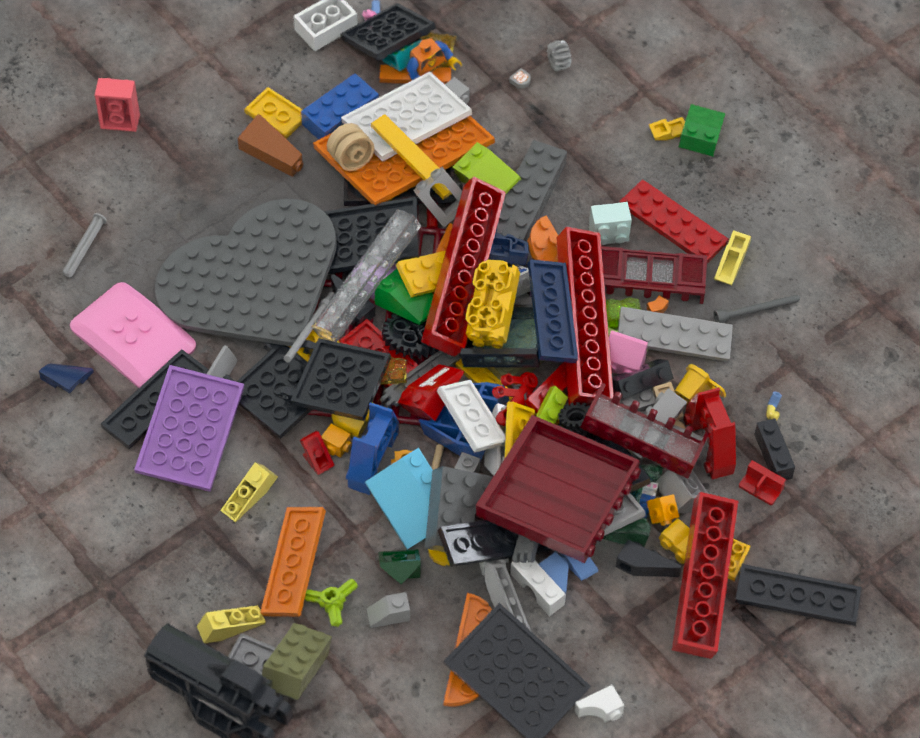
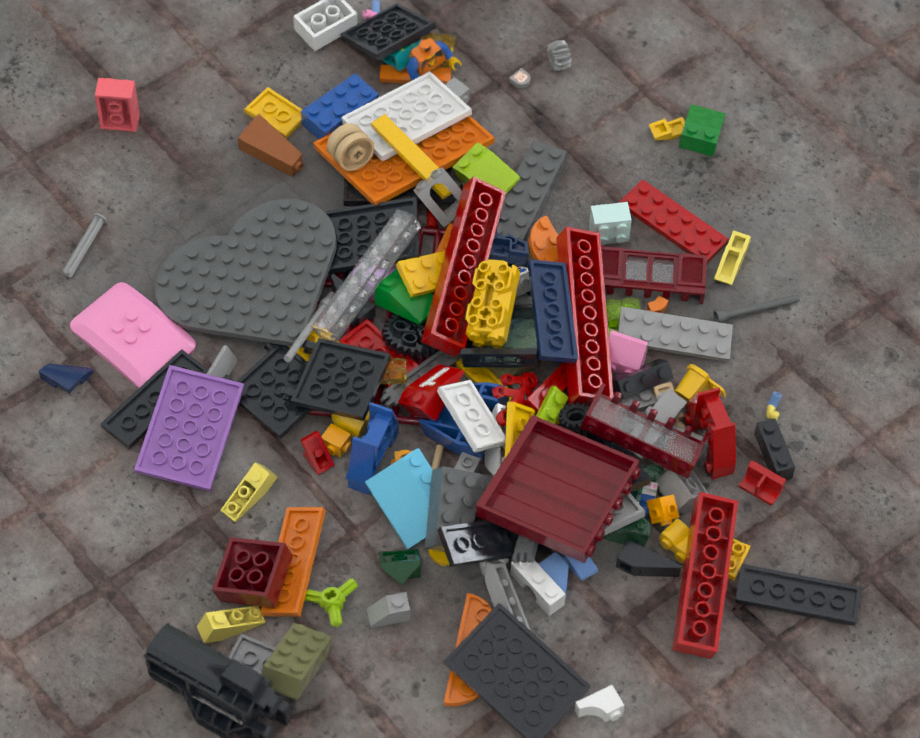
(252, 572): none -> dark red slope

